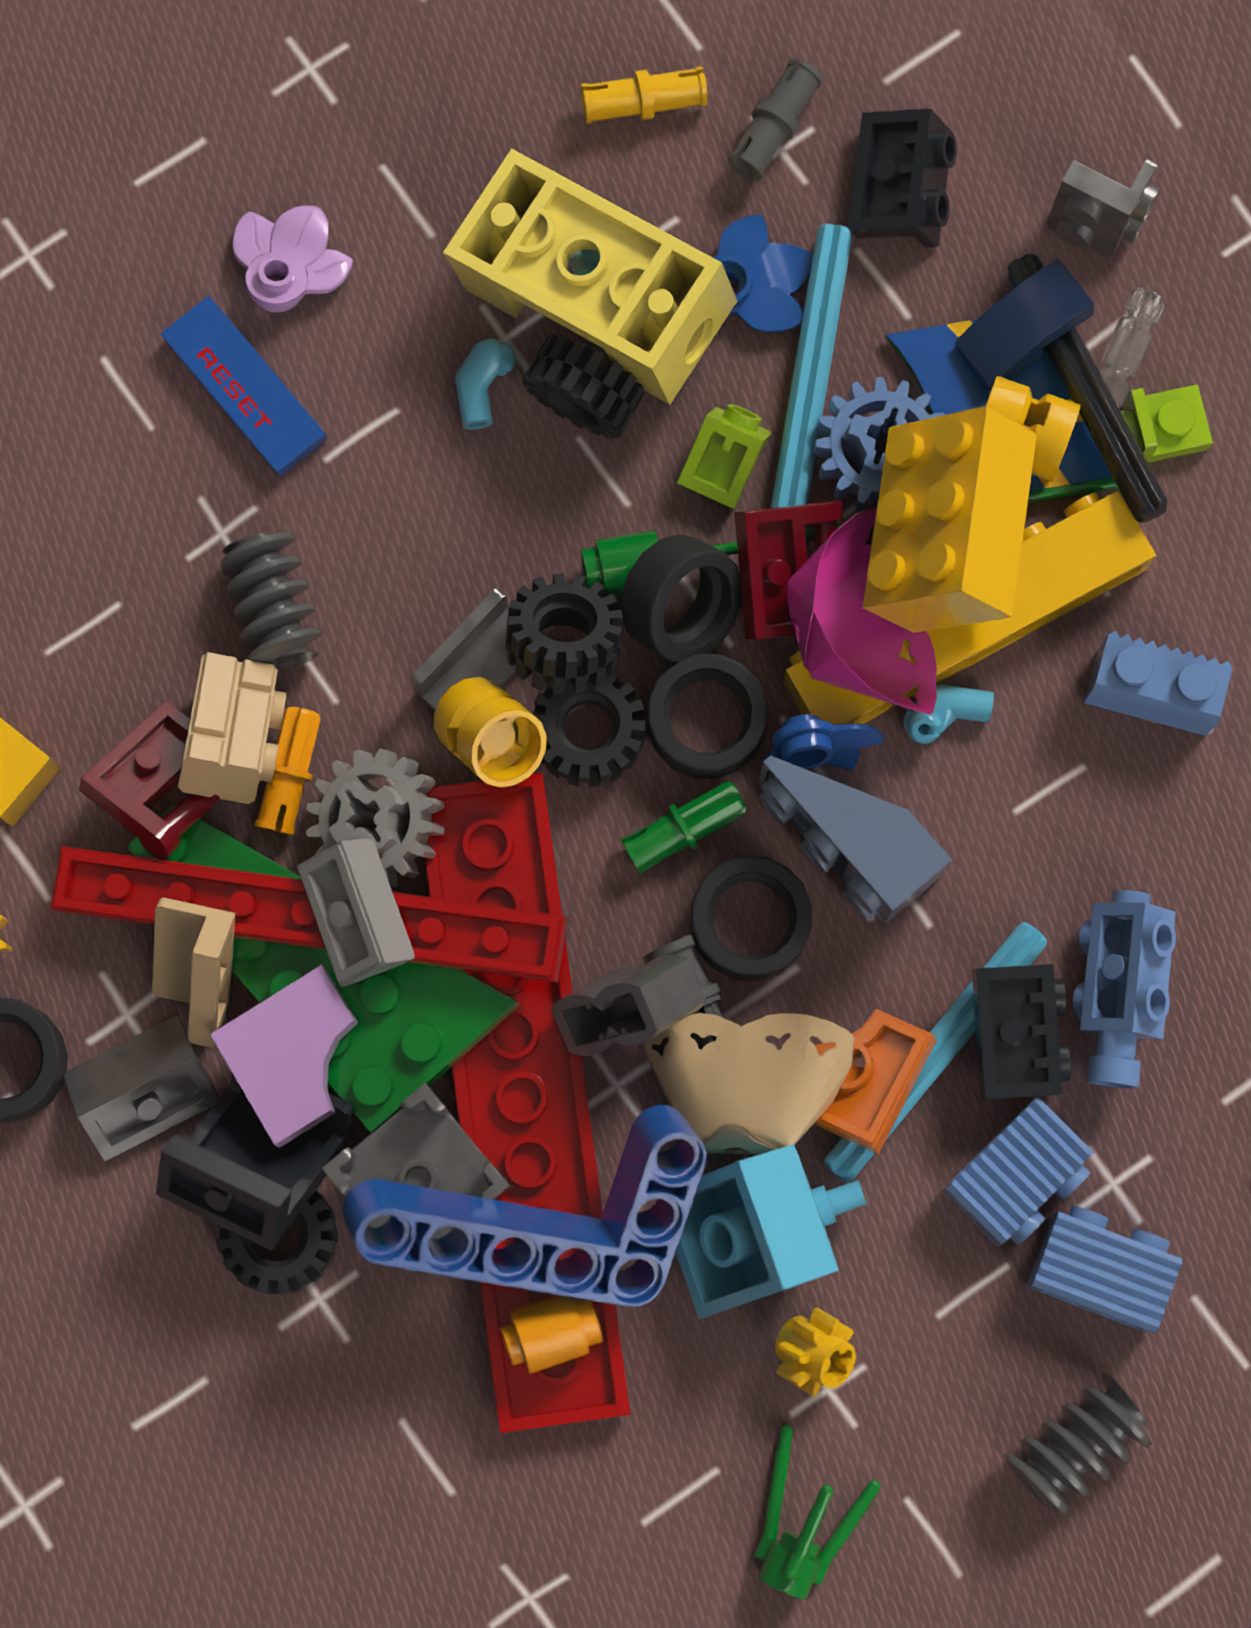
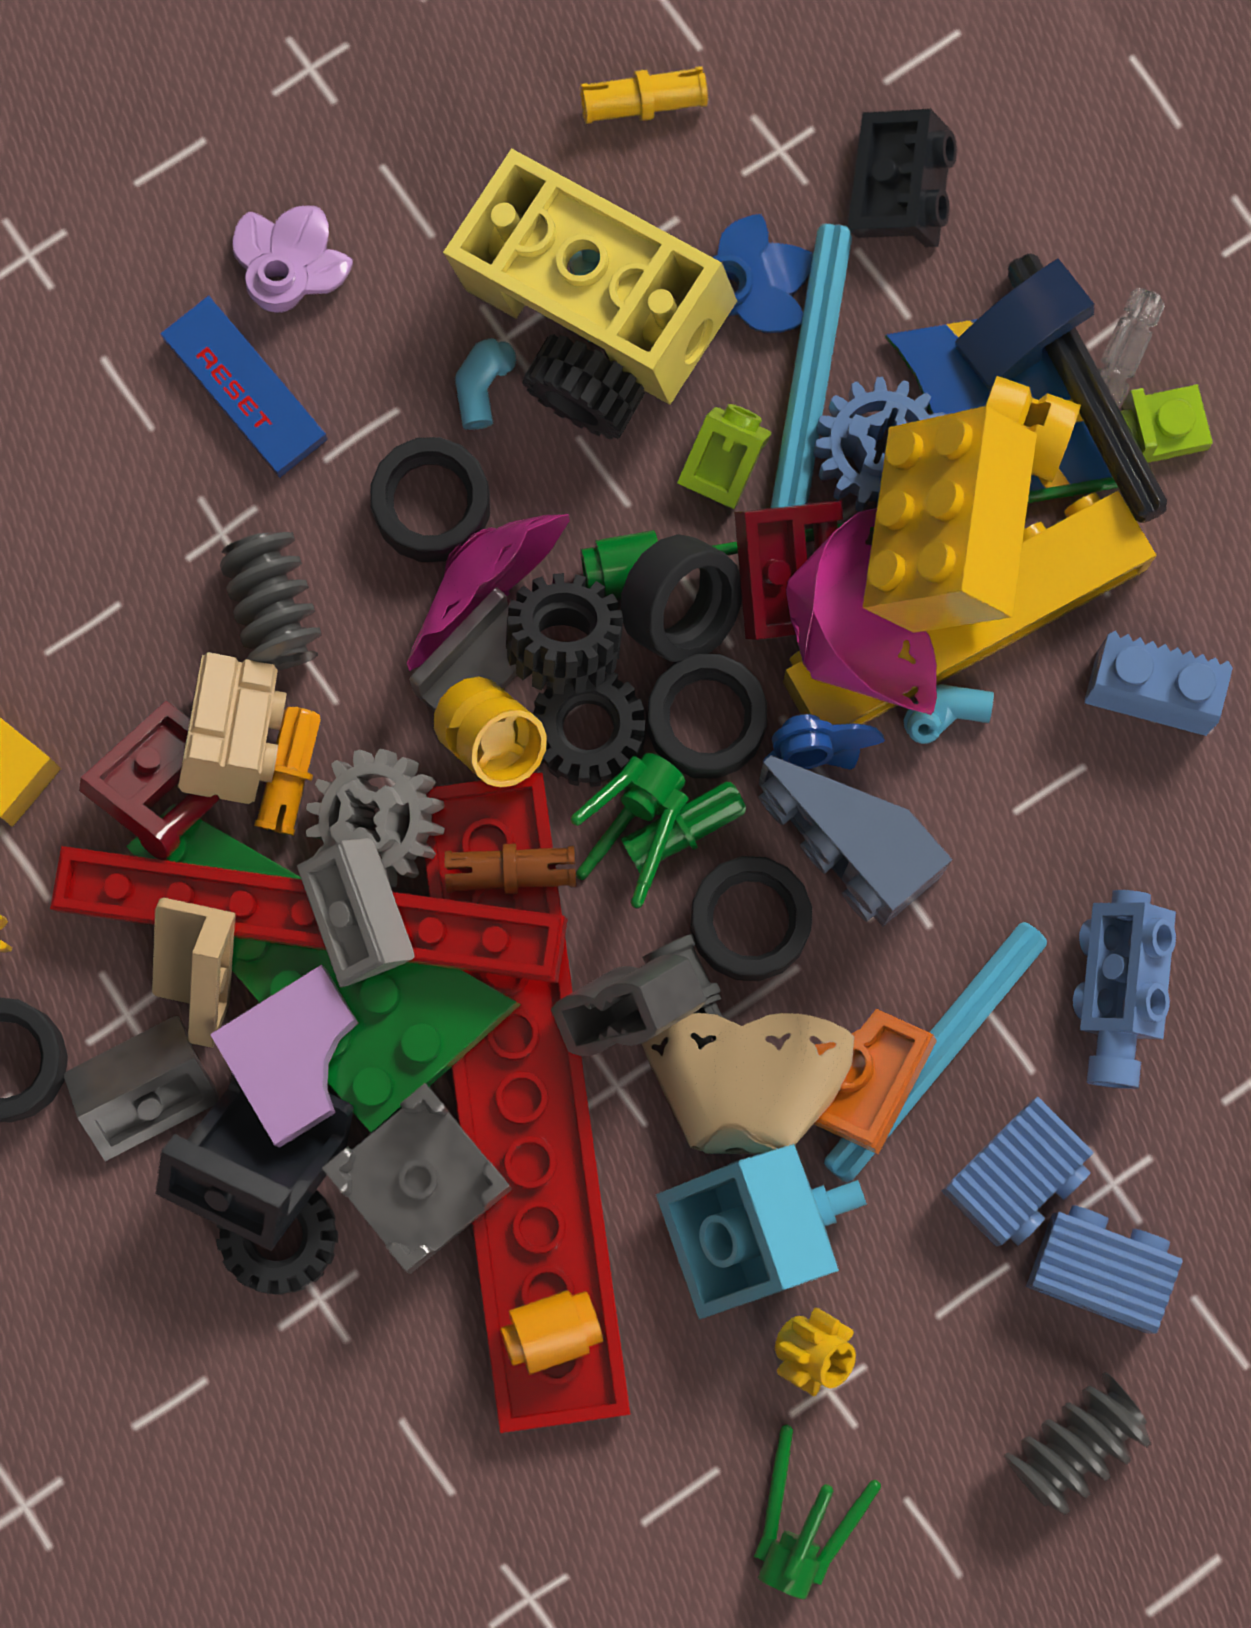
(411, 456): none -> black tyre
(472, 571): none -> dark pink piece
(510, 869): none -> dark orange pin
(545, 1233): blue beam -> none
(650, 789): none -> green plant
(775, 119): dark grey pin -> none
(1019, 1031): black bracket -> none
(1099, 210): flat silver bracket -> none

